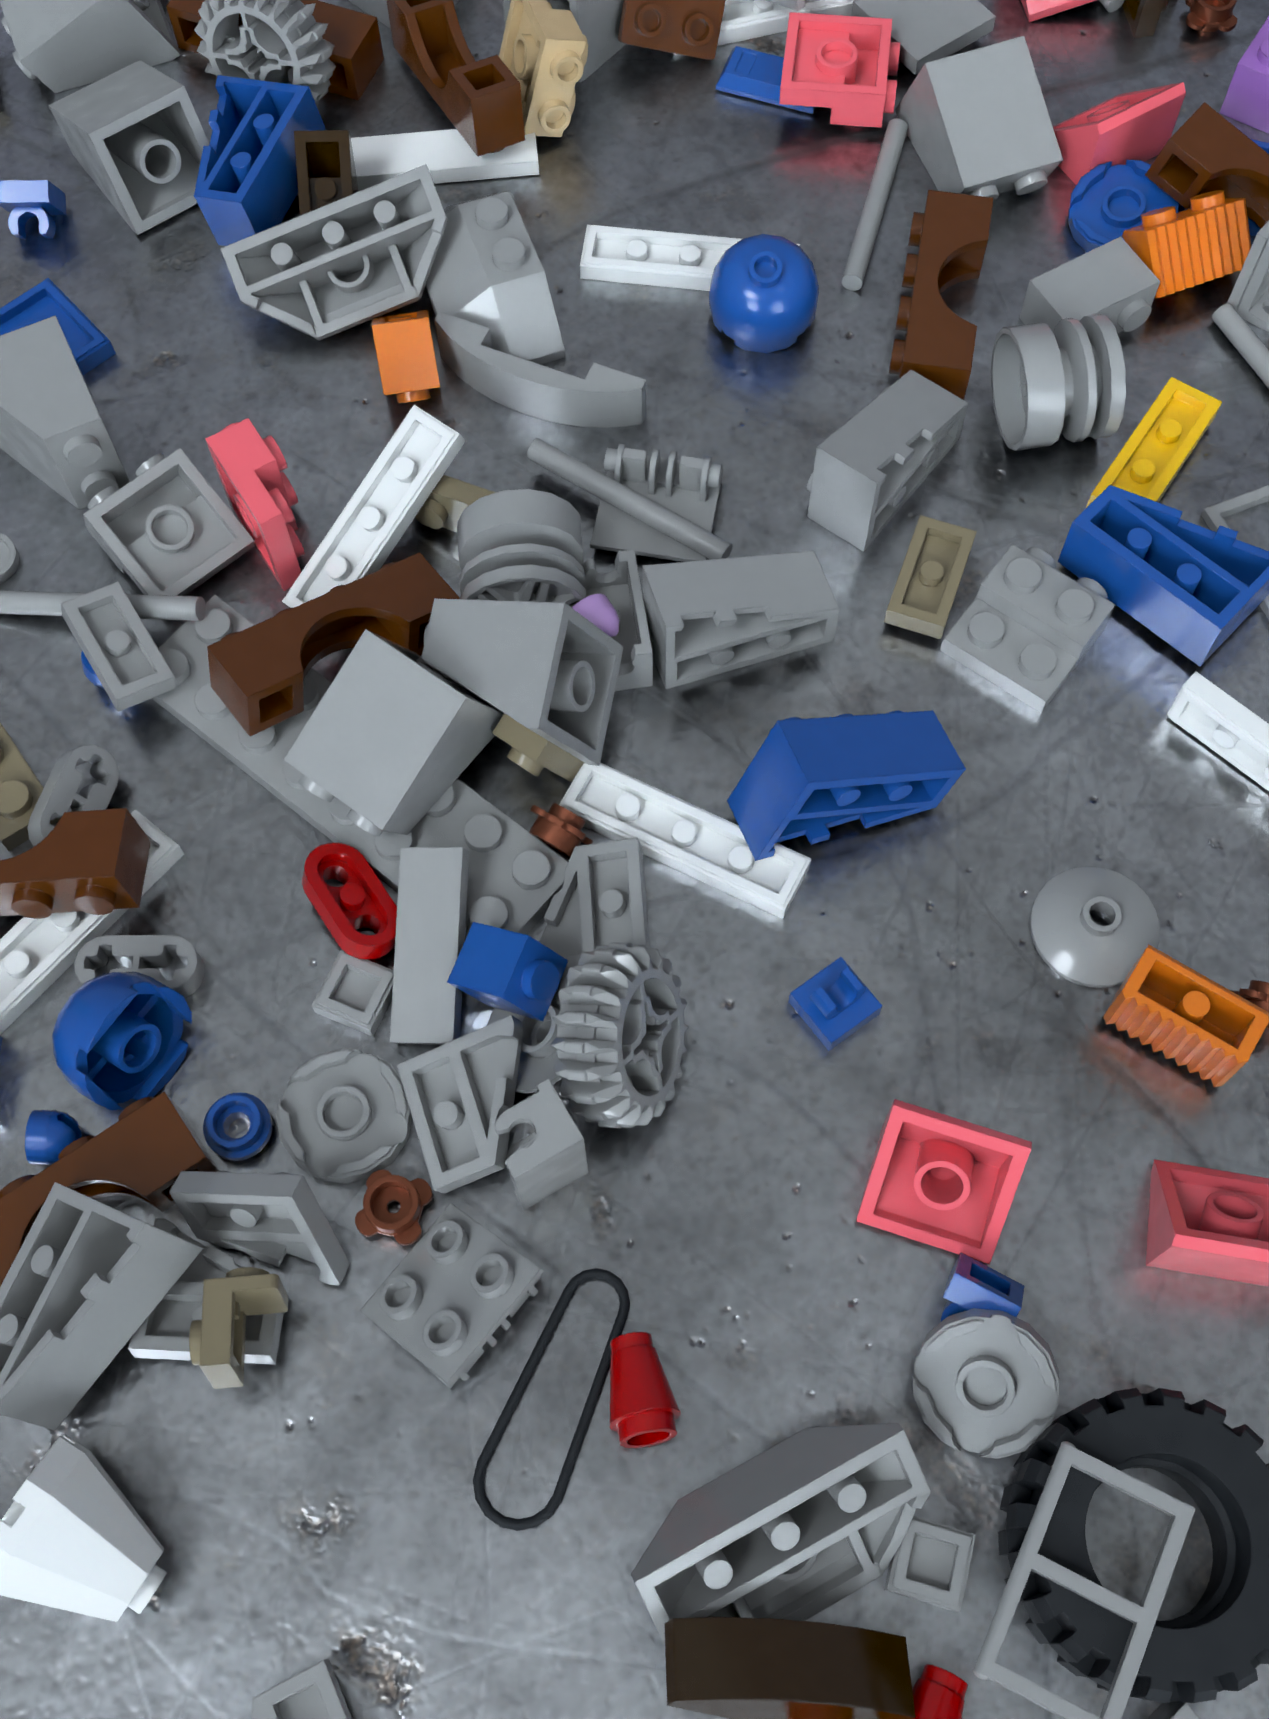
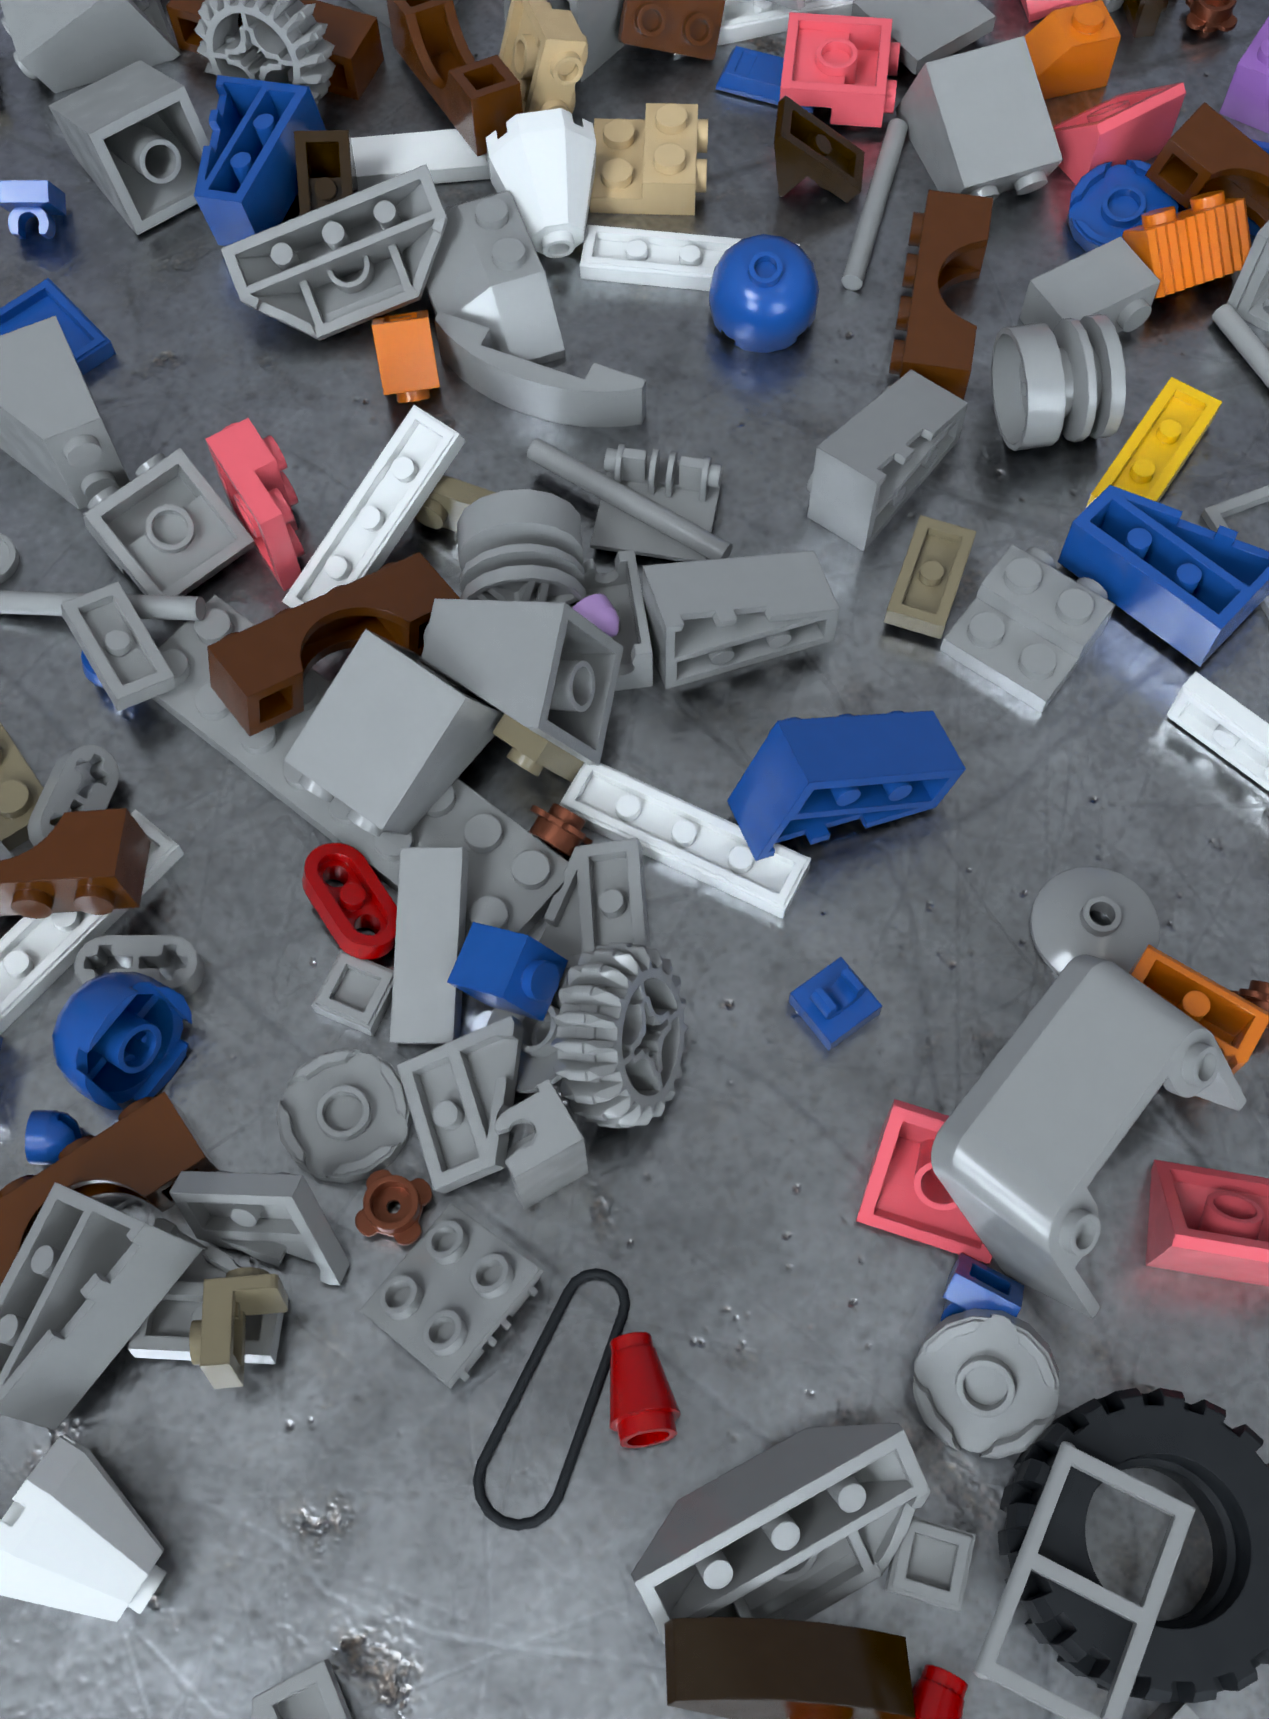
(228, 1110): blue plate -> none
(550, 174): none -> white cone
(650, 162): none -> tan plate
(815, 150): none -> dark brown slope
(1057, 1110): none -> light grey windscreen
(1074, 49): none -> orange slope

